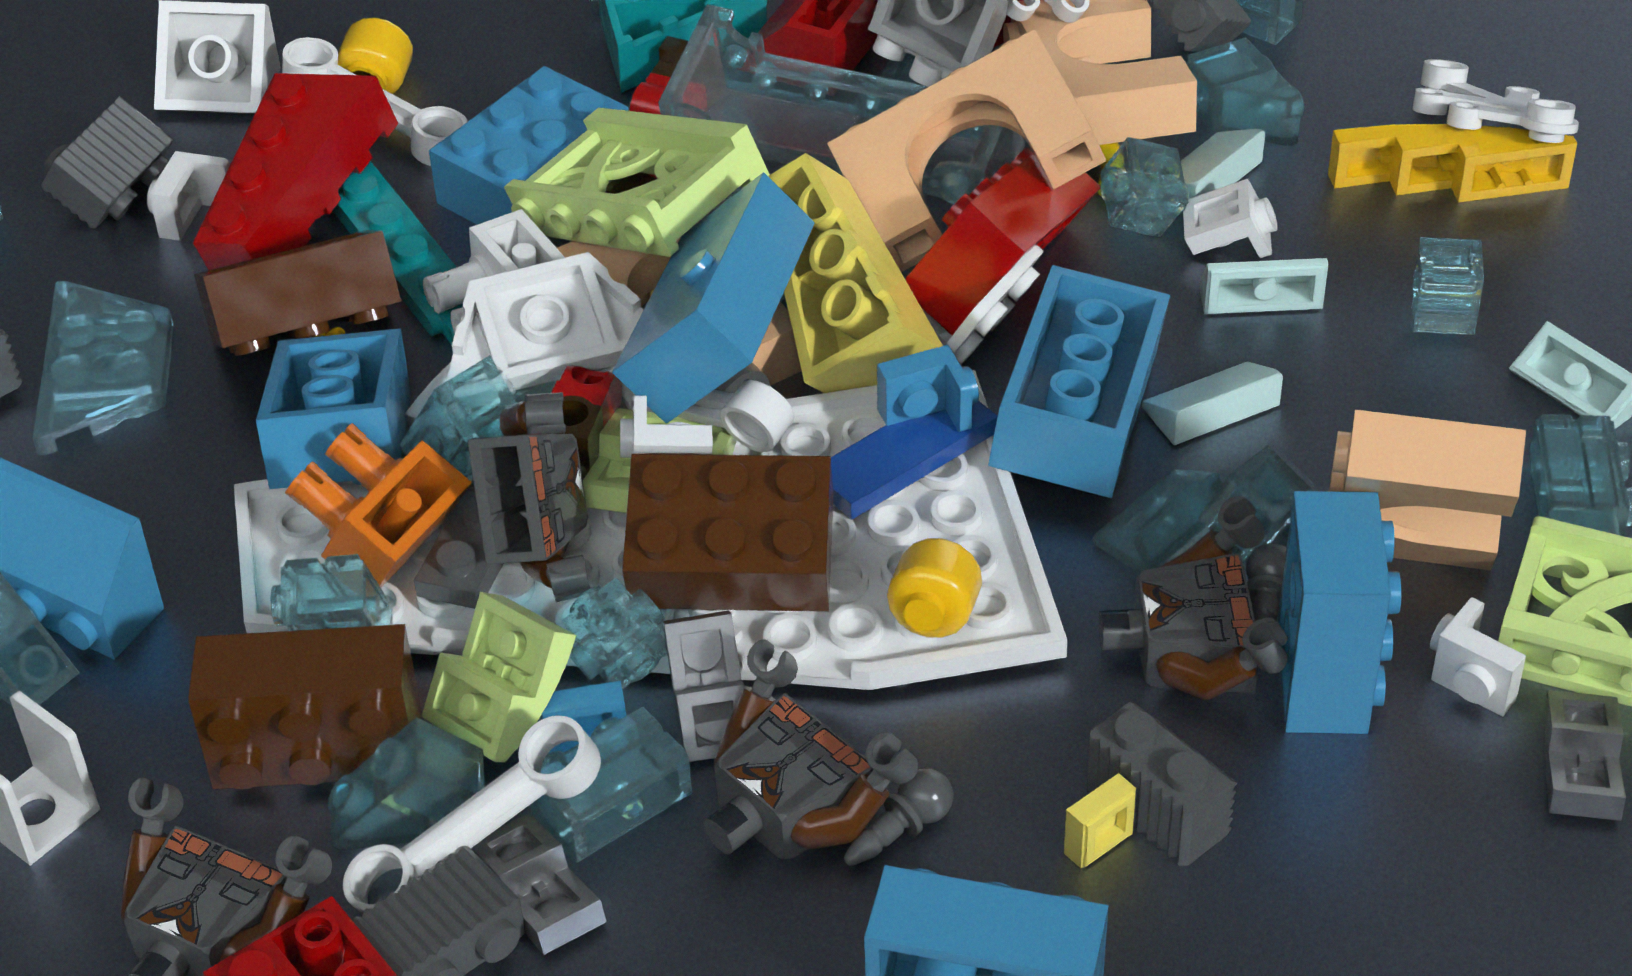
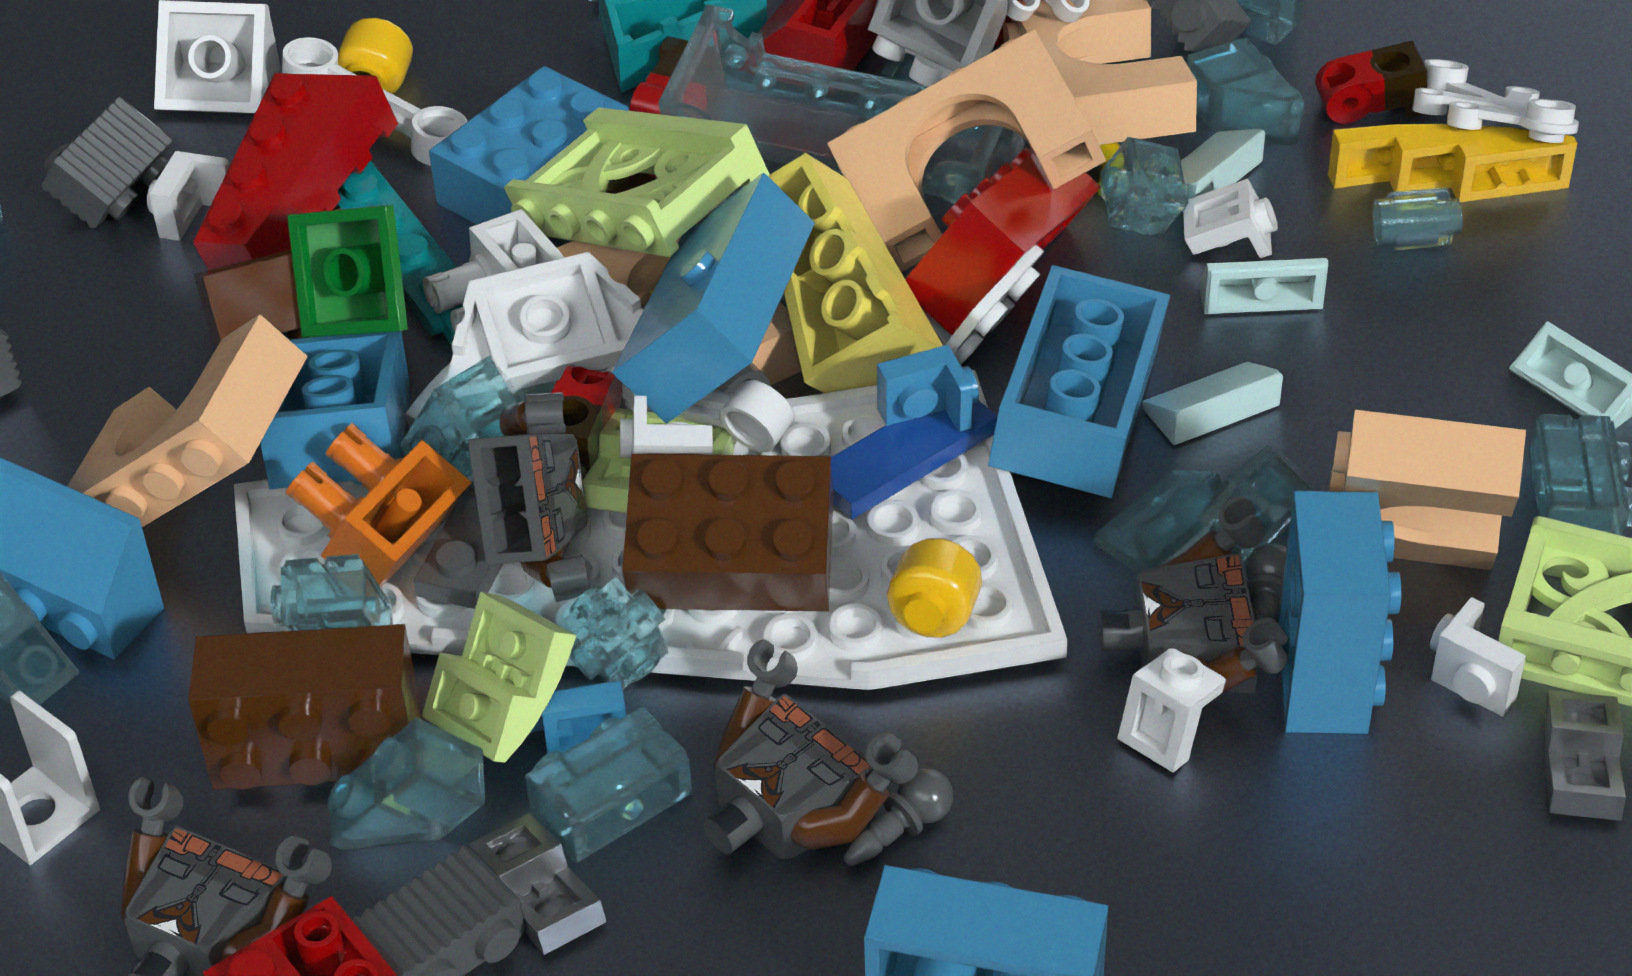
(100, 363): clear light blue wing -> none
(163, 456): none -> light nougat arch
(347, 271): none -> green slope
(484, 810): white piece -> none
(703, 679): flat silver slope -> none
(1099, 821): light yellow tile -> none
(1167, 707): none -> white bracket
(1179, 792): dark grey brick -> none
(1371, 82): none -> leg
(1416, 219): none -> clear light blue brick
(1447, 285): clear light blue brick -> none

